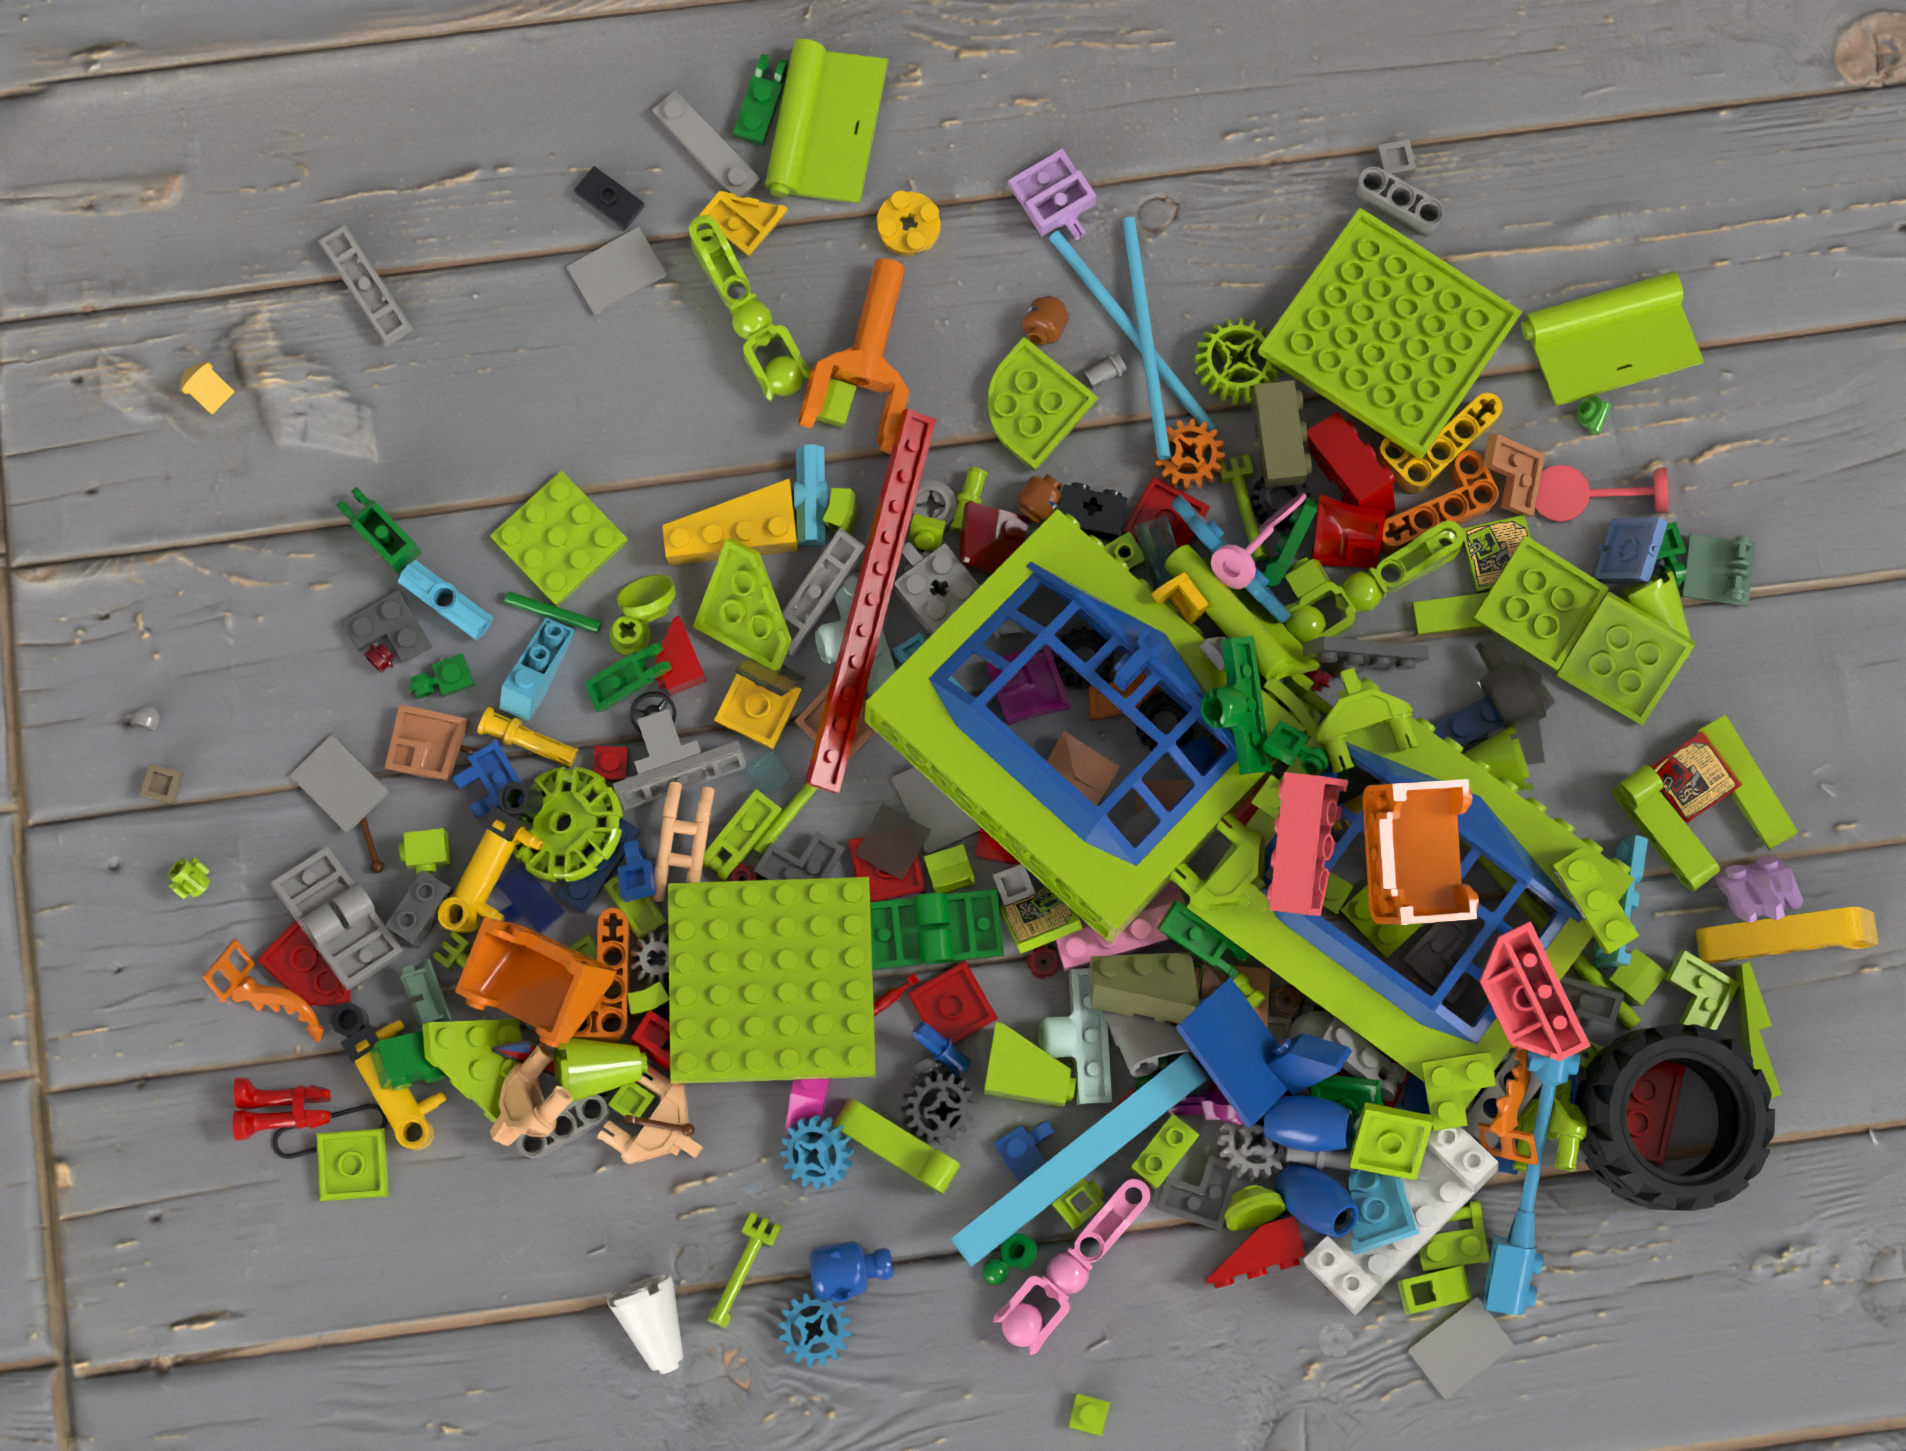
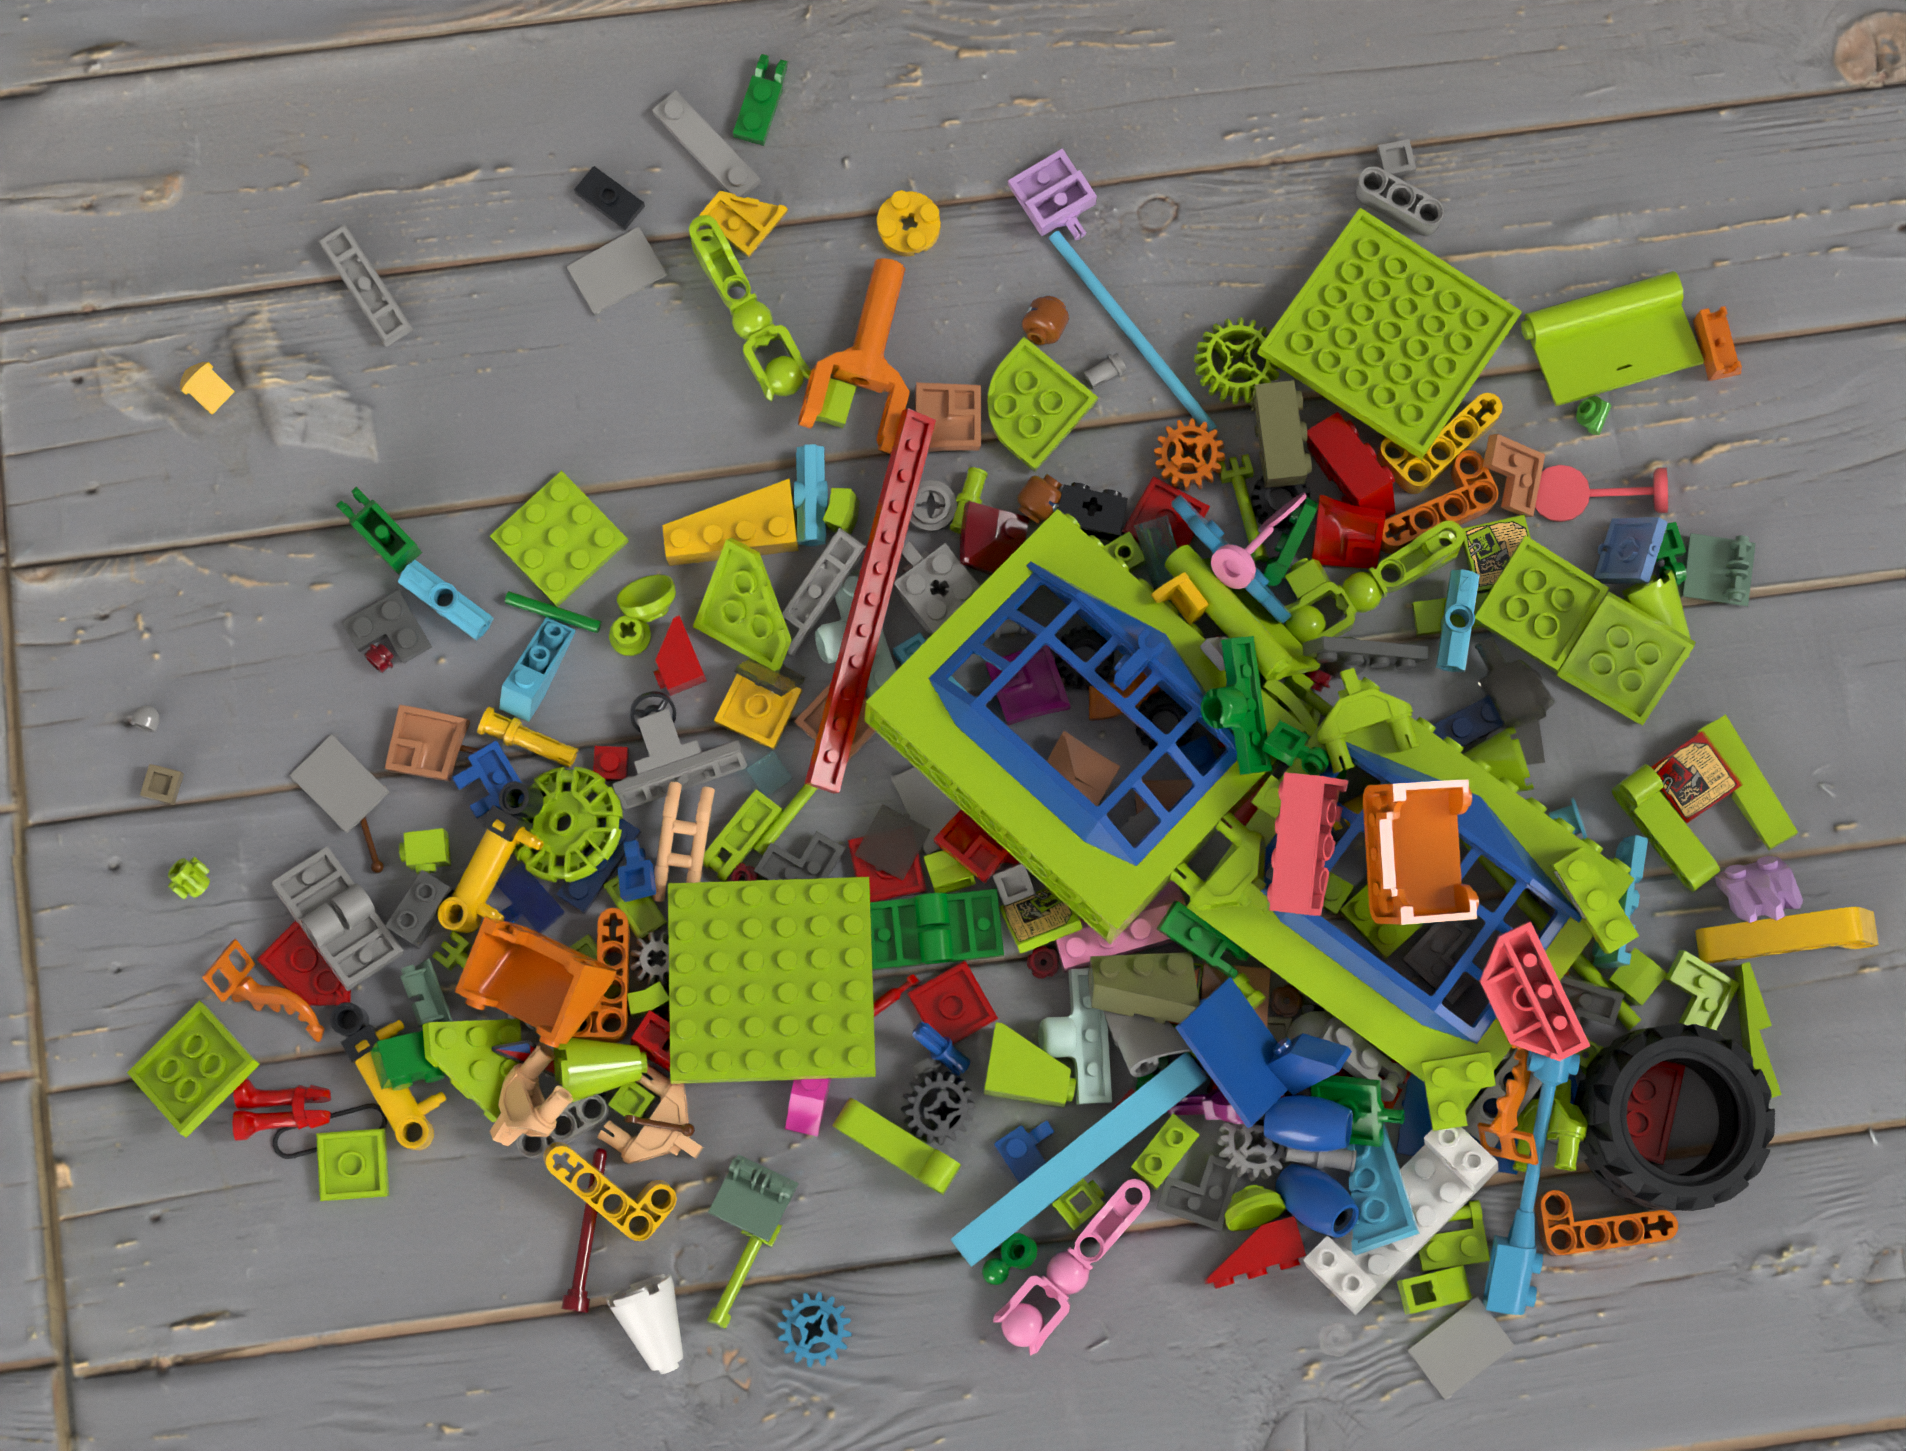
(193, 1069): none -> lime plate
(451, 677): green plate -> none
(577, 1296): none -> dark red piece
(604, 1186): none -> yellow beam
(625, 678): green hinge -> none
(753, 1197): none -> sand green hinge
(818, 120): lime door -> none
(832, 1149): dark azure gear -> none
(844, 1270): blue piece -> none
(926, 532): lime plate -> none
(956, 414): none -> nougat plate
(971, 846): none -> red plate
(1089, 1414): lime plate -> none
(1146, 338): medium azure piece -> none
(1390, 1141): lime plate -> none
(1460, 601): none -> medium azure piece
(1572, 816): none -> medium azure piece
(1607, 1227): none -> orange beam
(1716, 344): none -> orange hinge

